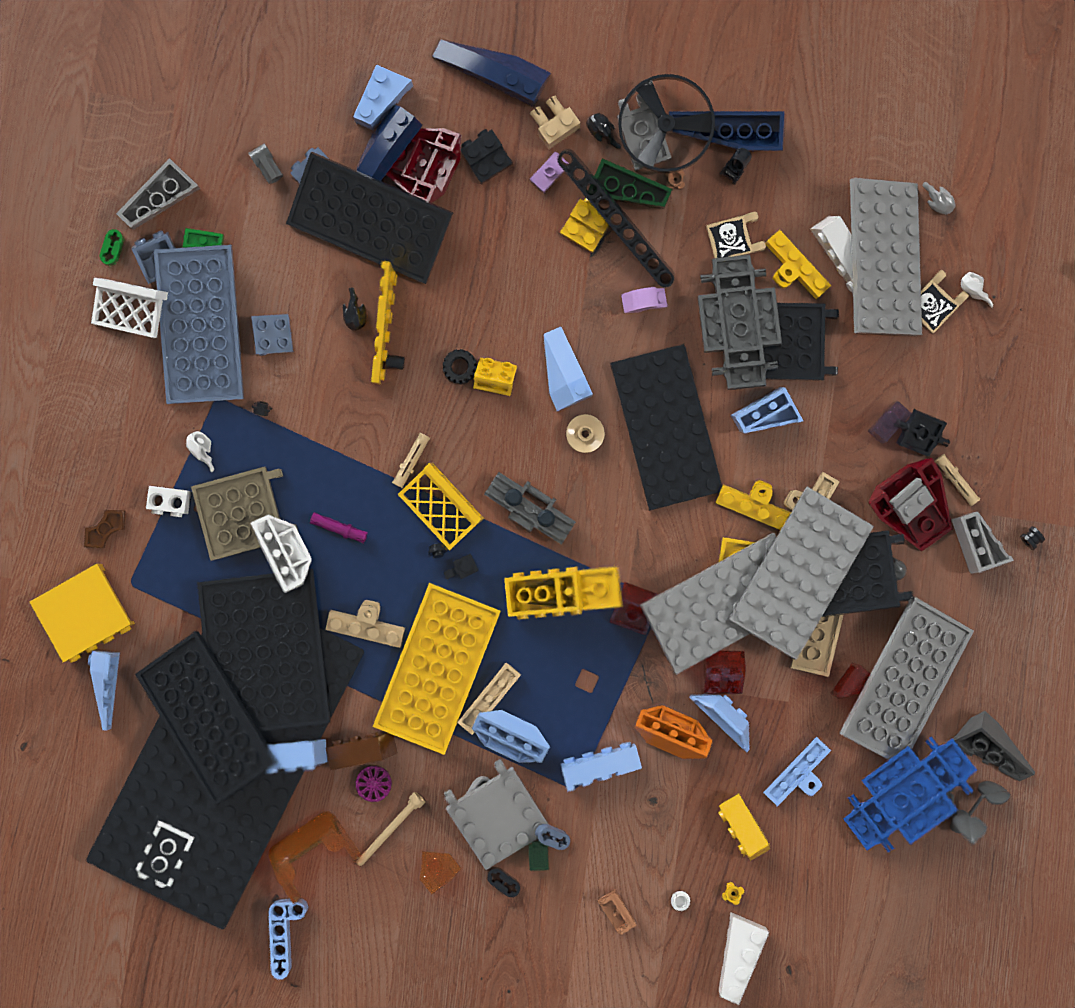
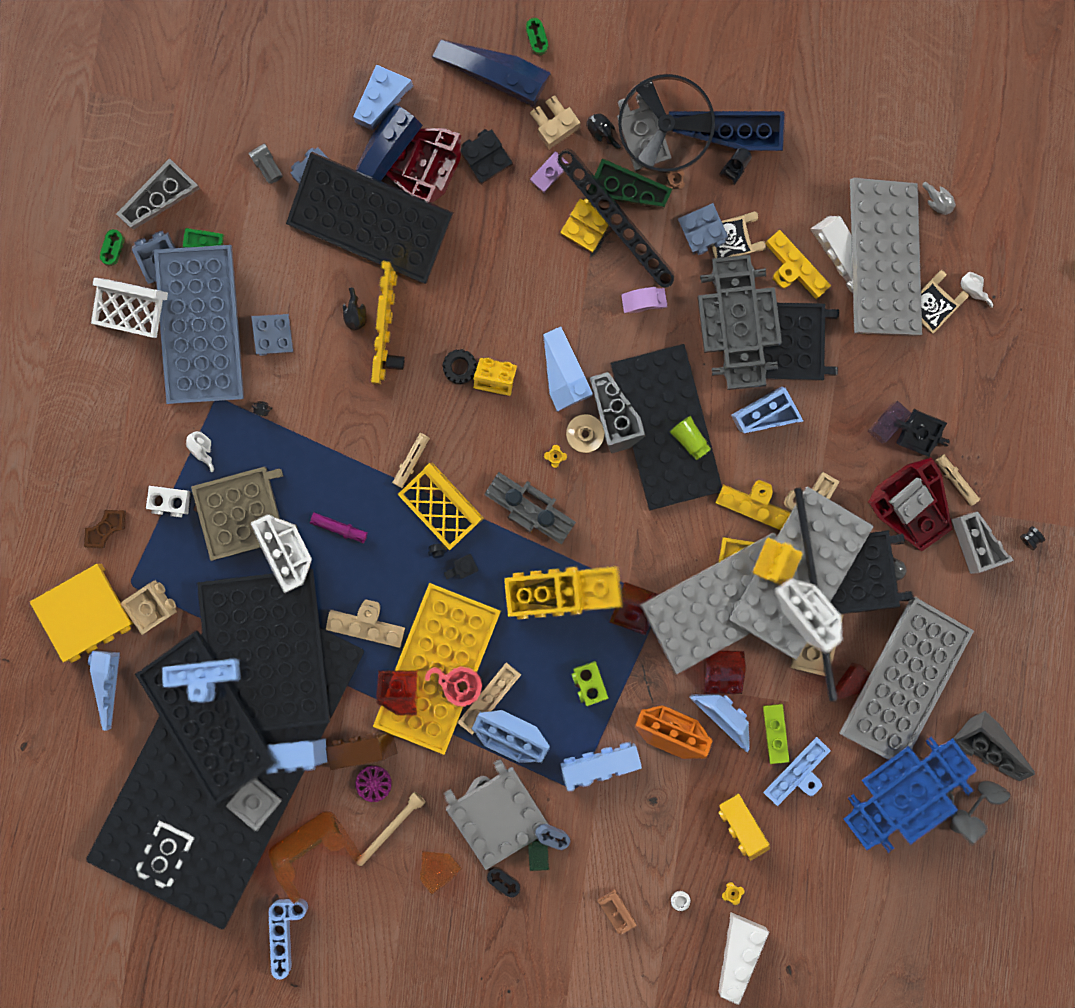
(149, 606): none -> tan plate
(201, 677): none -> light blue plate
(254, 803): none -> light grey plate
(398, 691): none -> clear red slope
(450, 681): none -> coral piece
(541, 36): none -> green beam
(560, 456): none -> yellow plate
(594, 682): none -> lime brick
(619, 419): none -> dark grey wedge
(690, 438): none -> lime plant
(703, 229): none -> sand blue plate
(776, 733): none -> lime plate
(777, 562): none -> yellow bracket
(810, 614): none -> white wedge
(813, 580): none -> black piece

